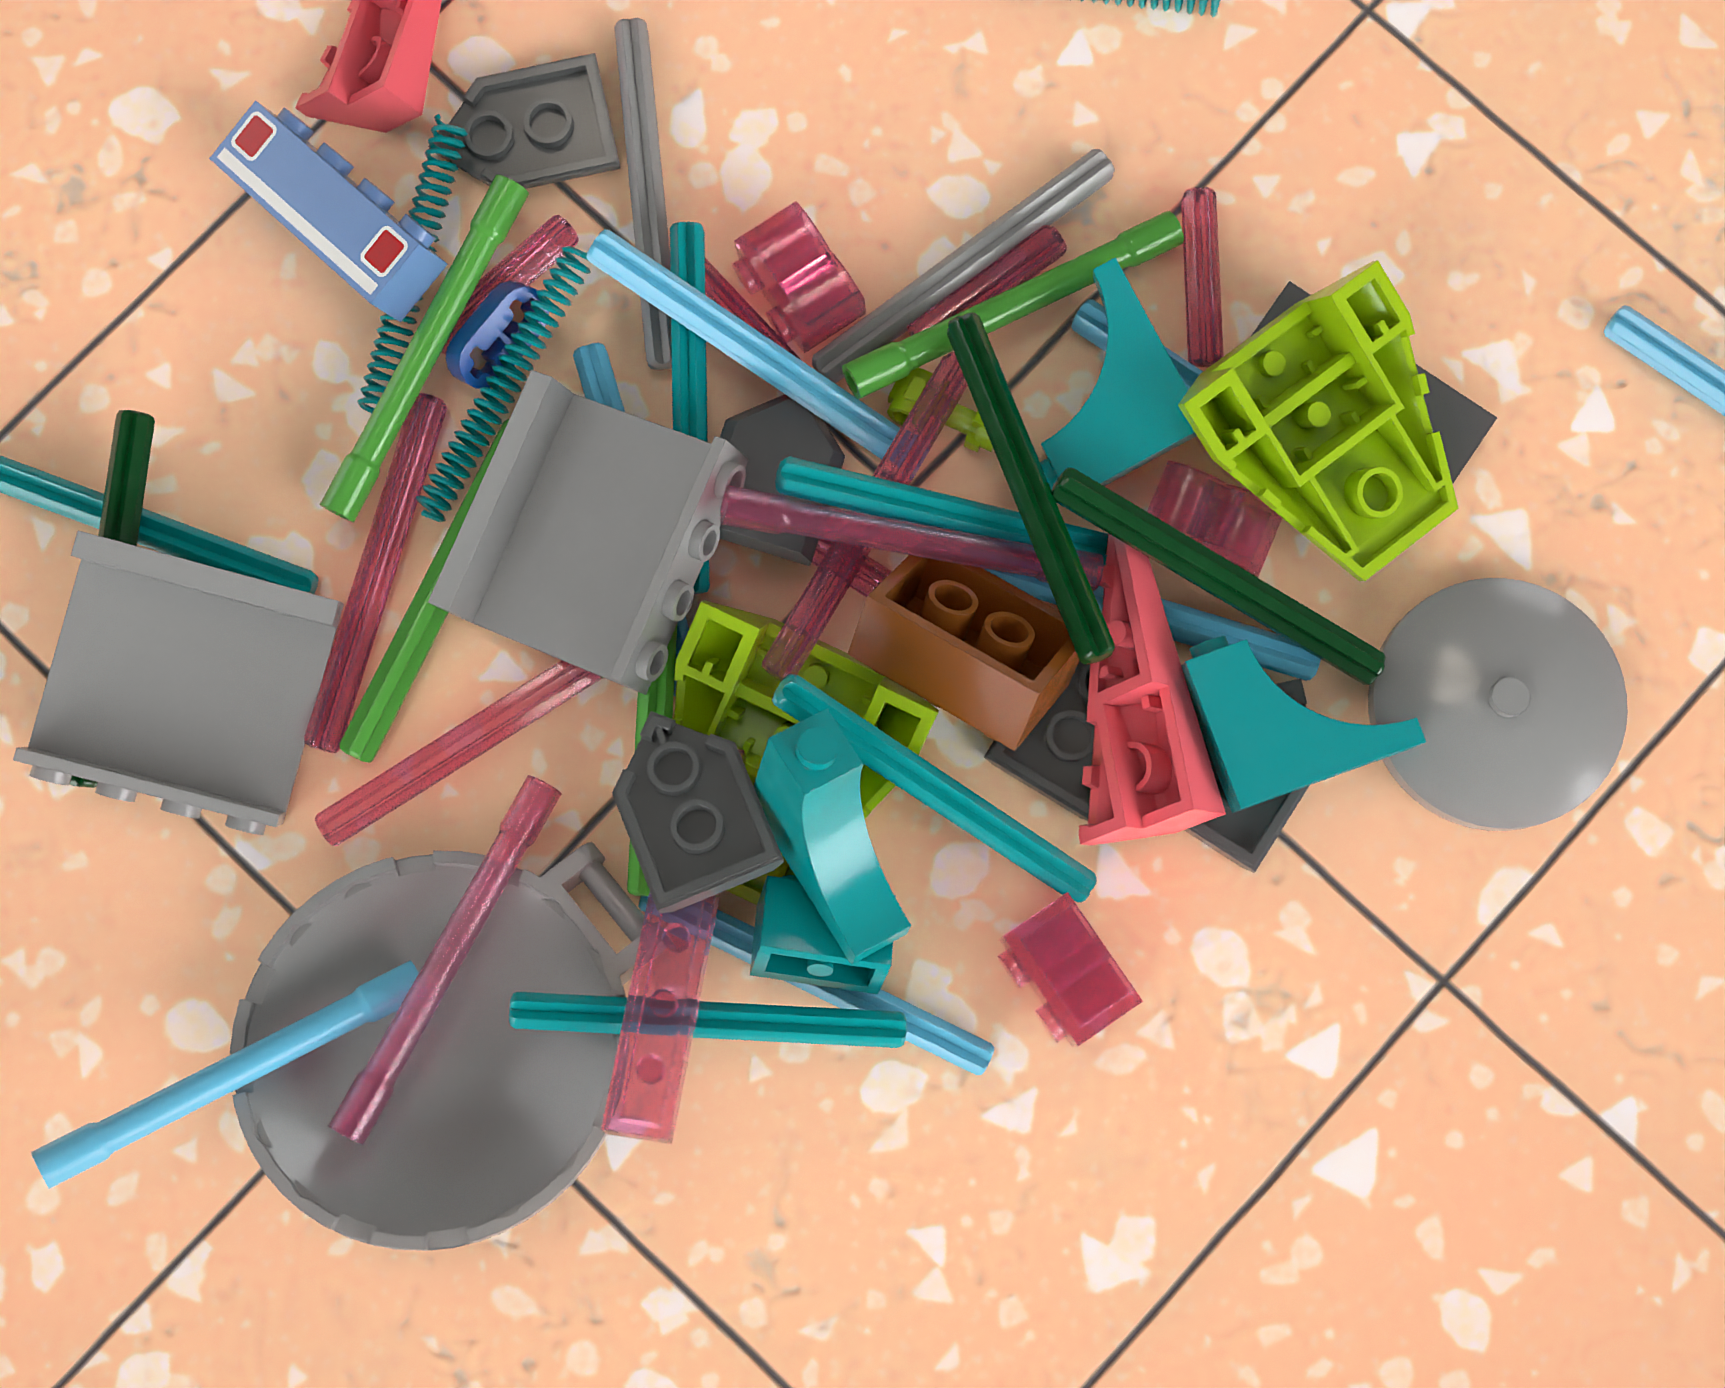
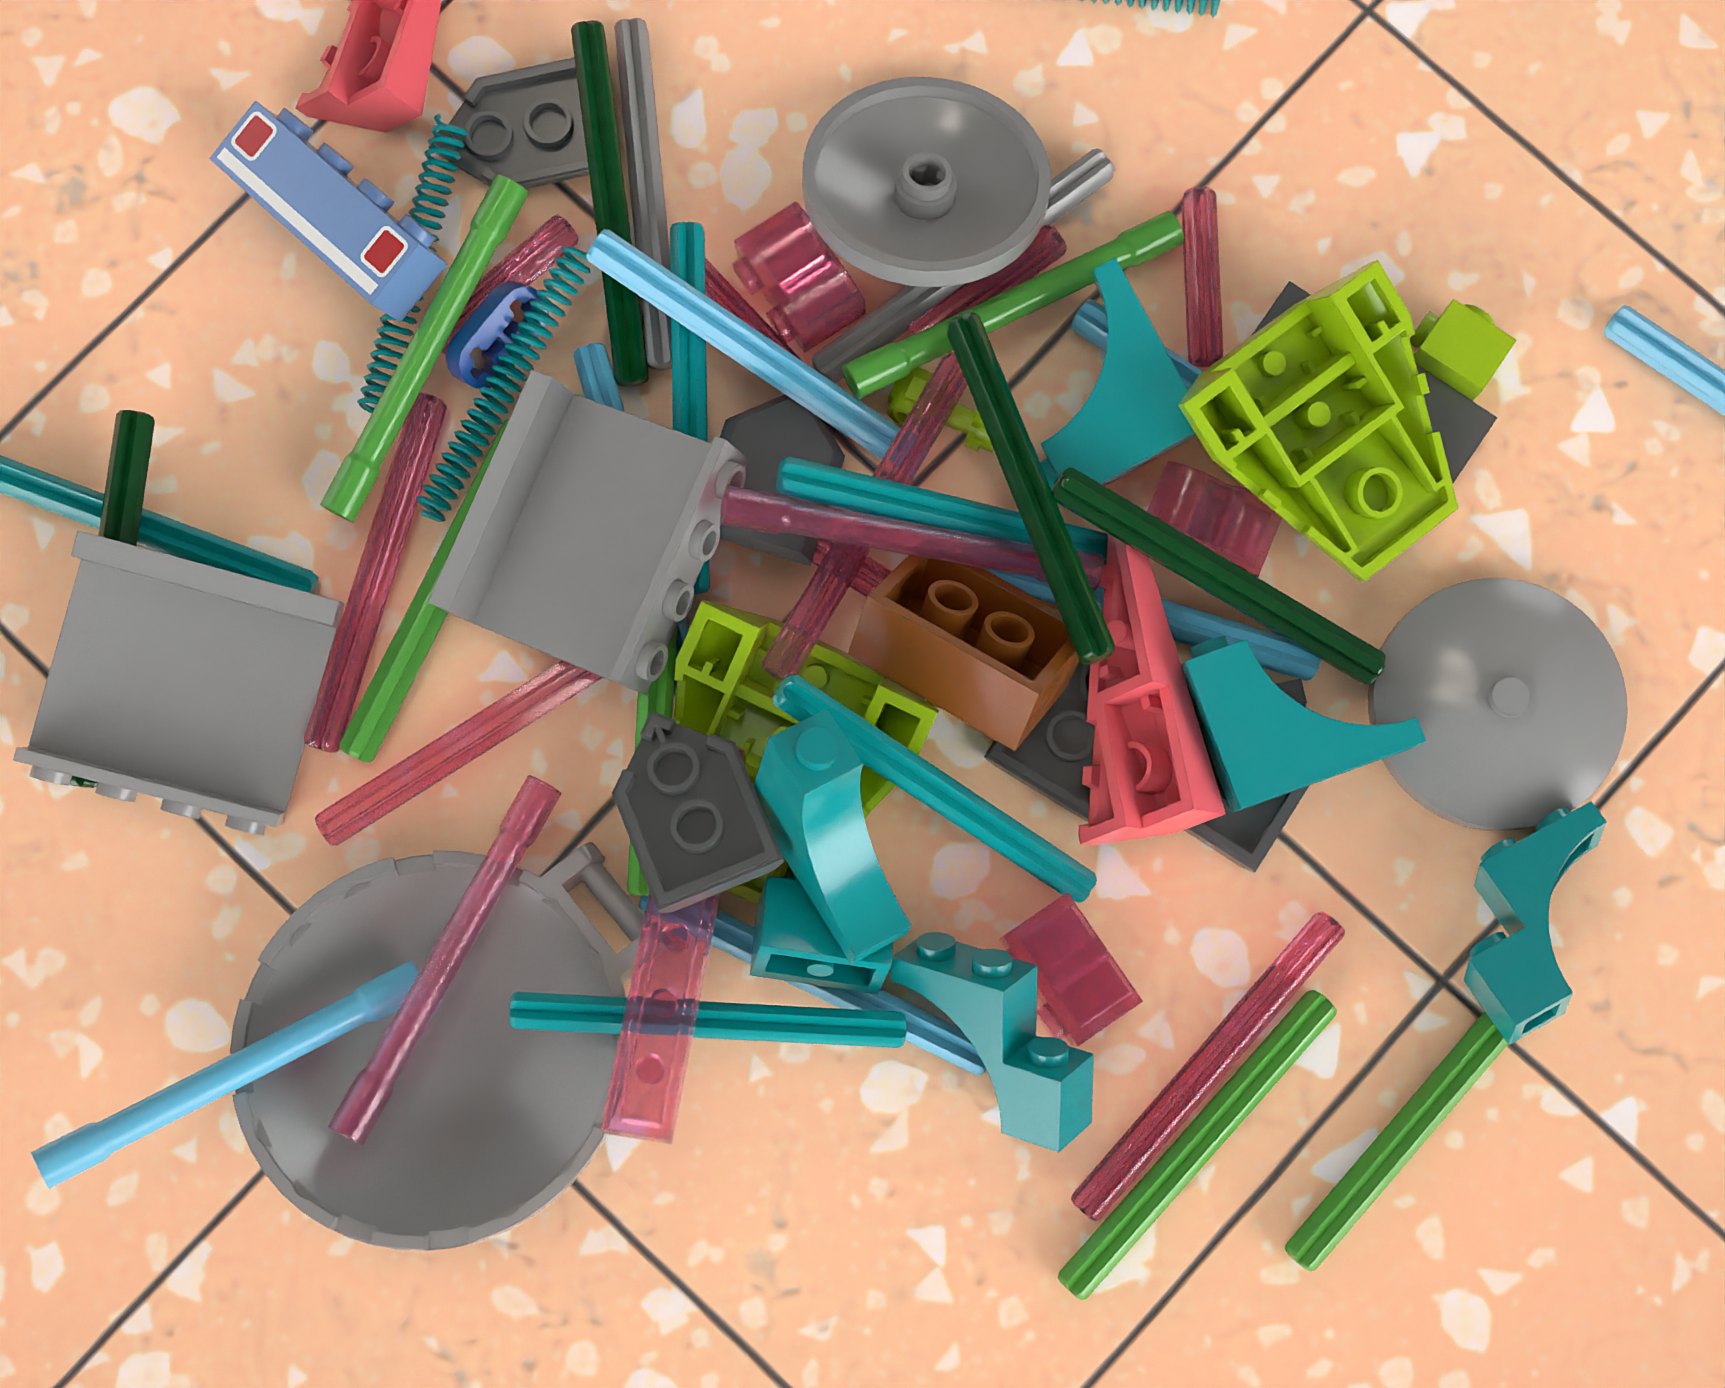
(608, 195): none -> dark green axle
(926, 181): none -> light grey dish
(992, 998): none -> teal arch
(1196, 1144): none -> bright green axle
(1207, 1066): none -> clear pink axle
(1396, 1144): none -> bright green axle
(1461, 347): none -> lime brick
(1519, 974): none -> teal arch

